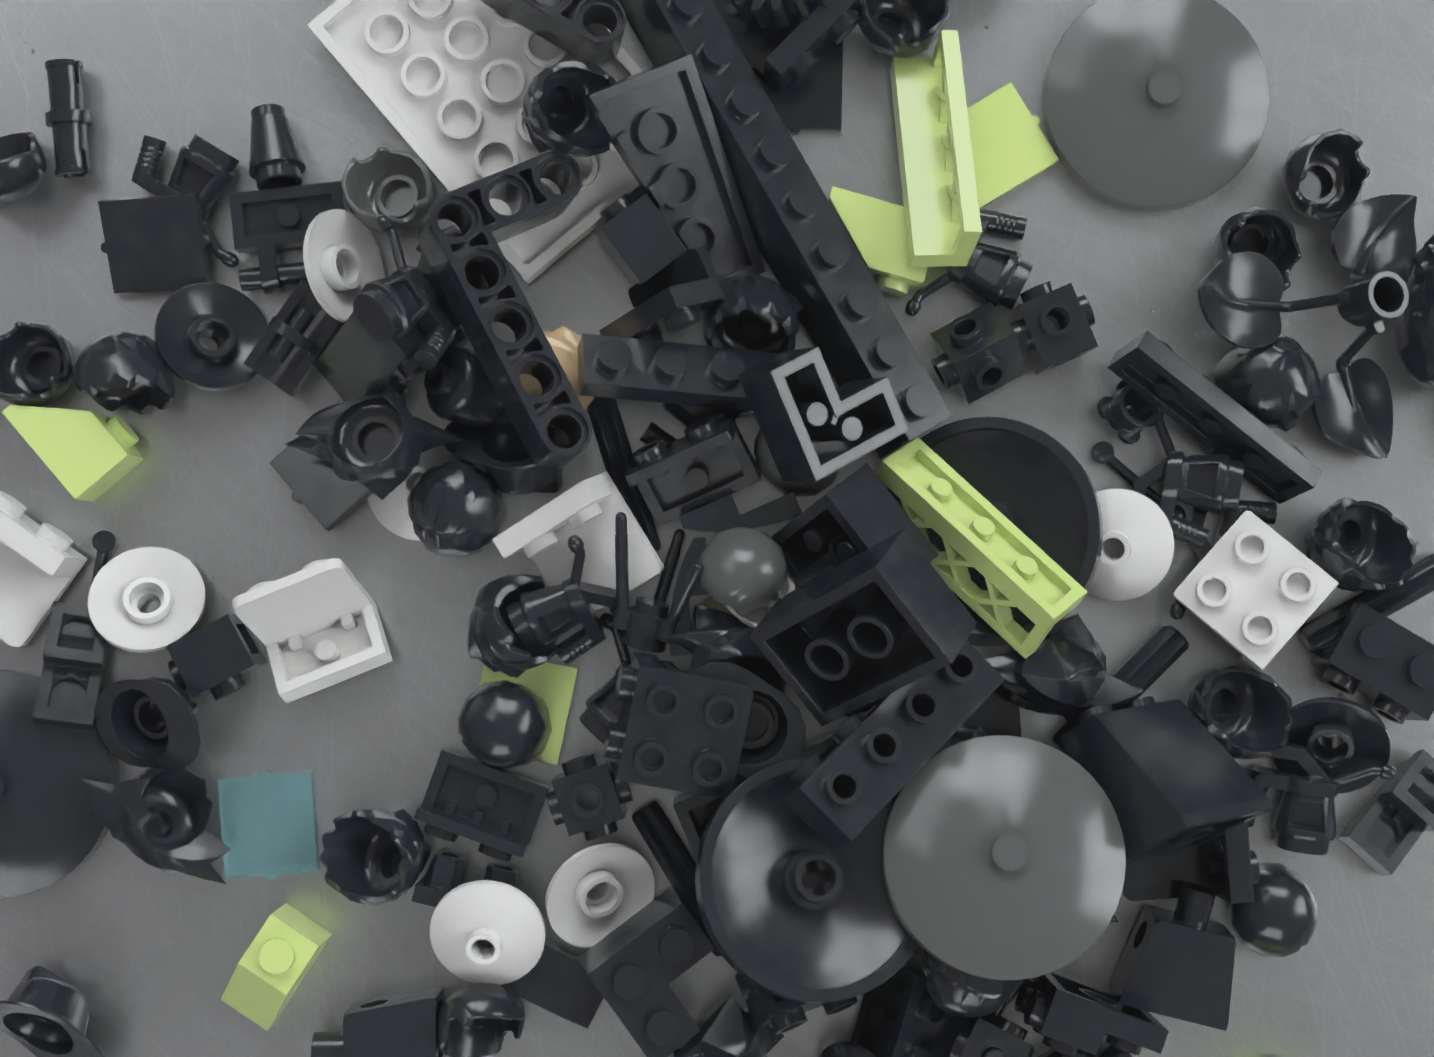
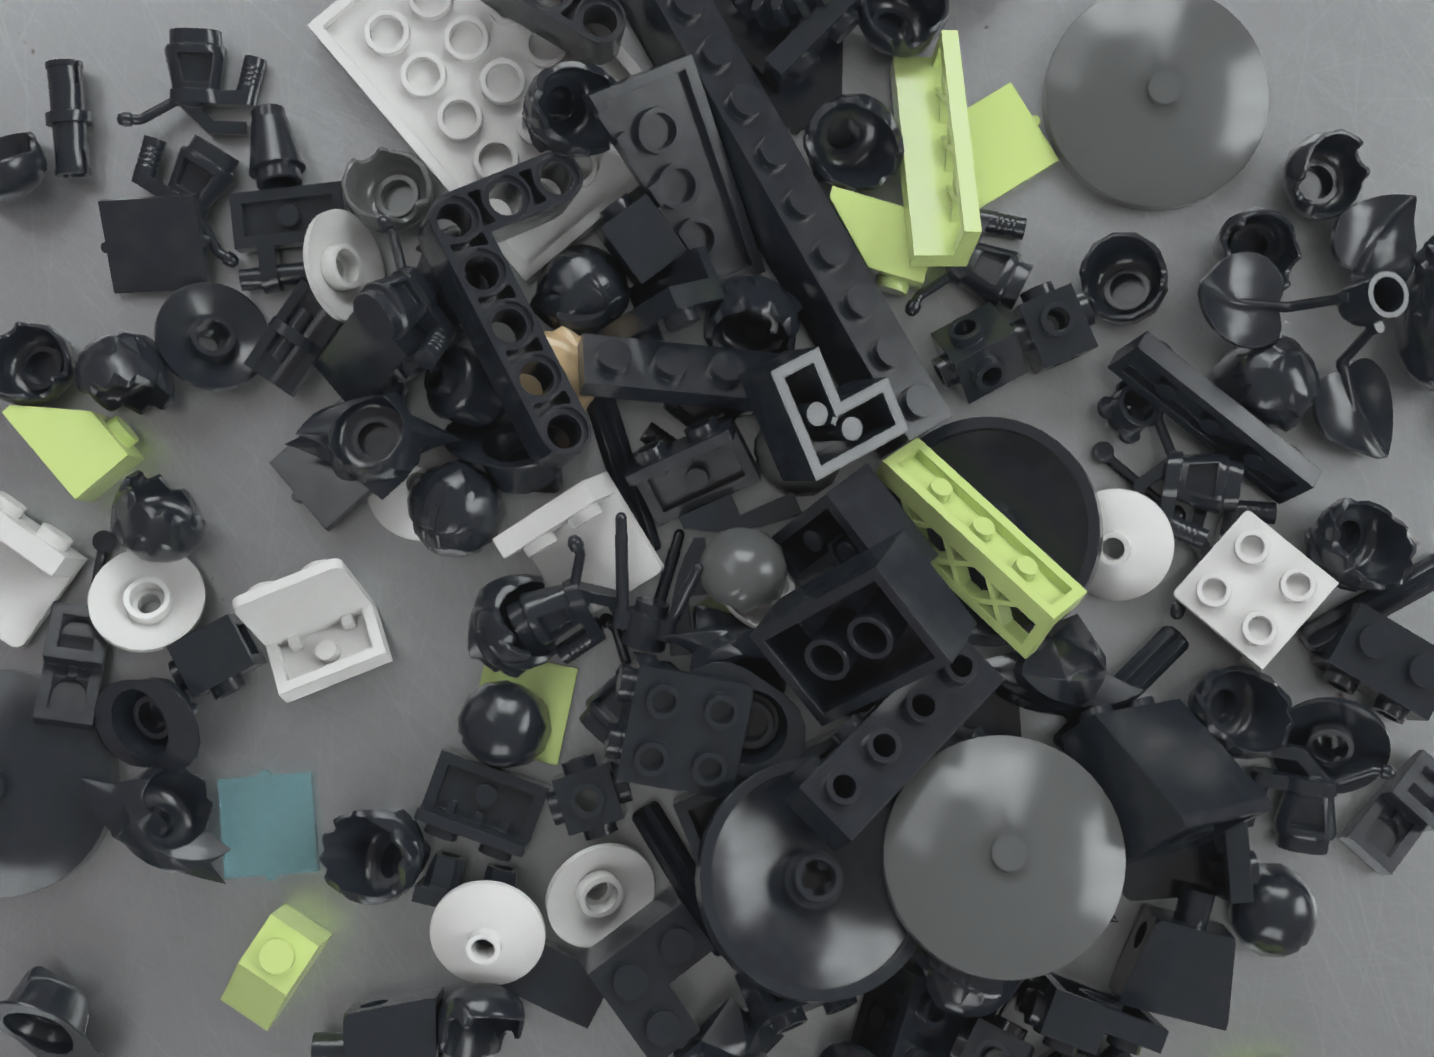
(155, 519): none -> black hair
(196, 75): none -> black piece
(581, 290): none -> black hair
(853, 143): none -> black hair
(1124, 278): none -> black hair

